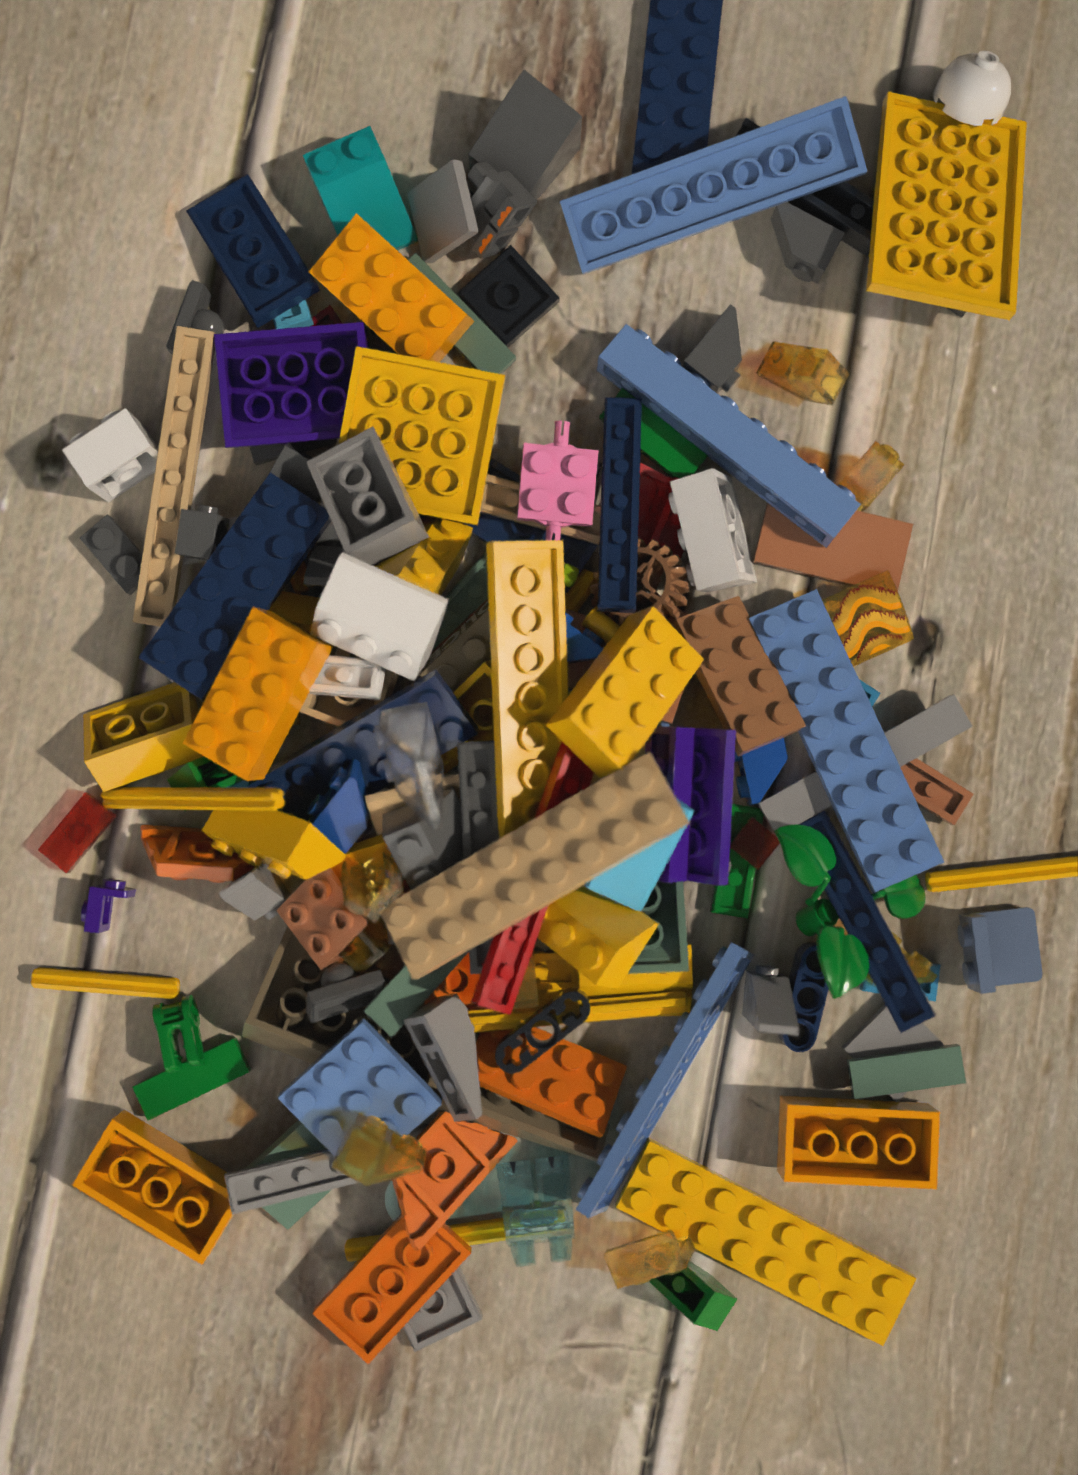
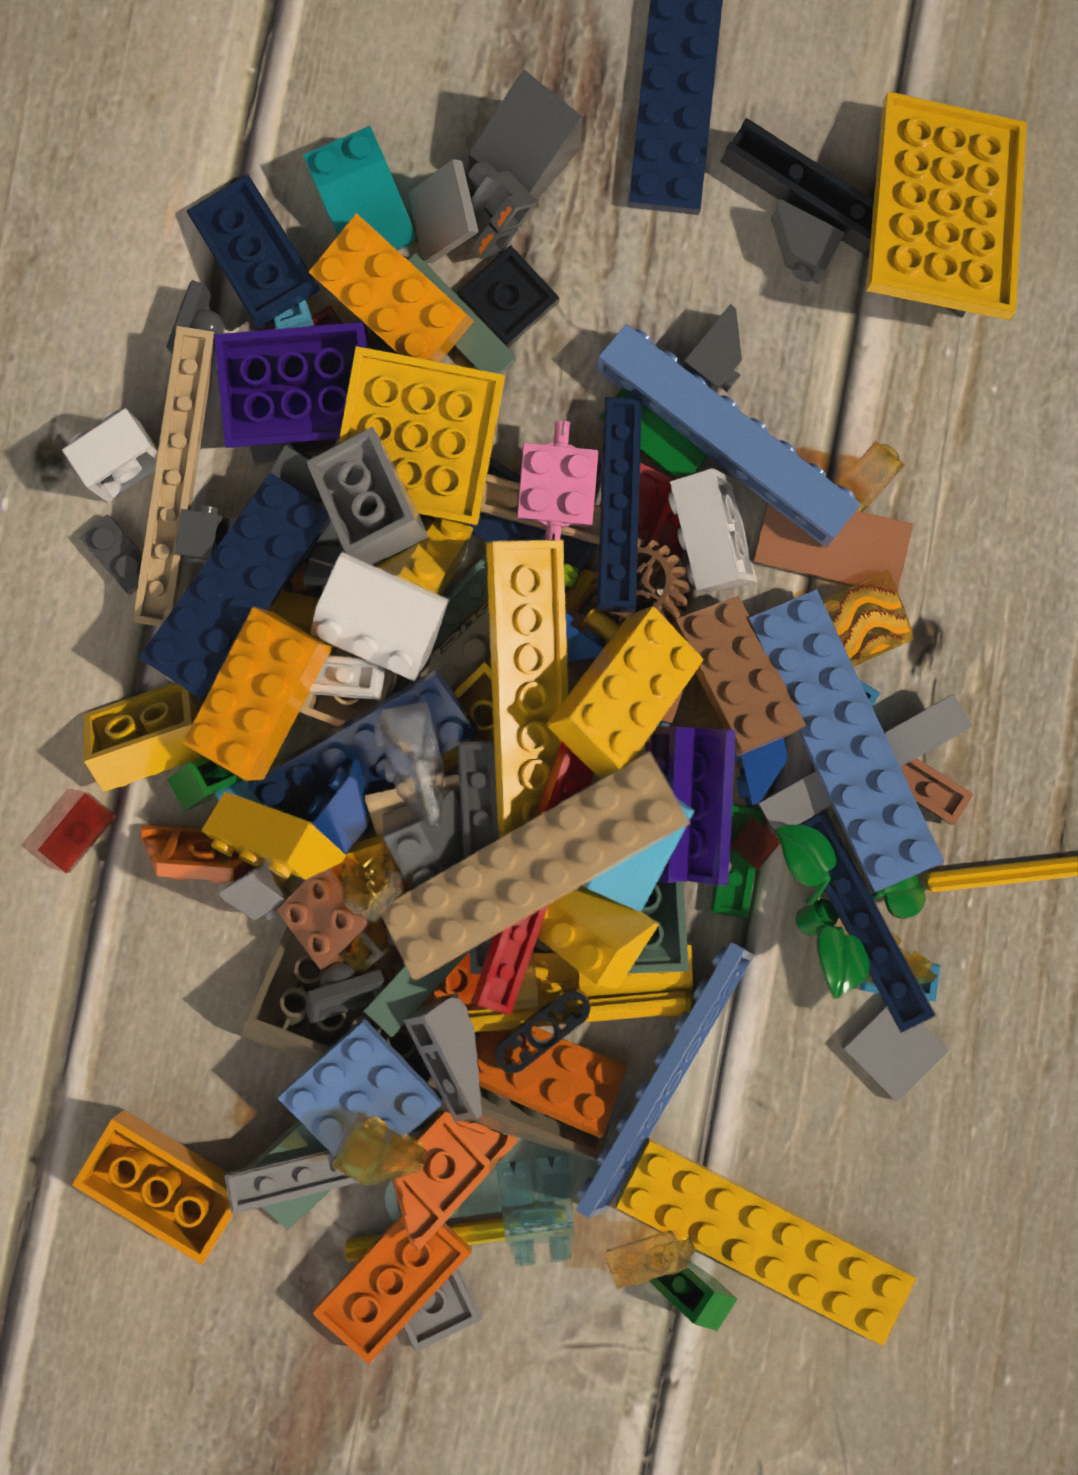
(98, 908): dark purple bracket -> none
(105, 983): yellow axle -> none
(171, 1090): green tile -> none
(172, 1020): green piece -> none
(194, 798): yellow axle -> none
(714, 185): medium blue plate -> none
(769, 1001): light grey slope -> none
(804, 372): clear yellow slope -> none
(809, 1014): dark blue beam -> none
(858, 1142): light orange brick -> none
(906, 1071): sand green tile -> none
(974, 88): white cylinder -> none
(999, 948): sand blue bracket -> none

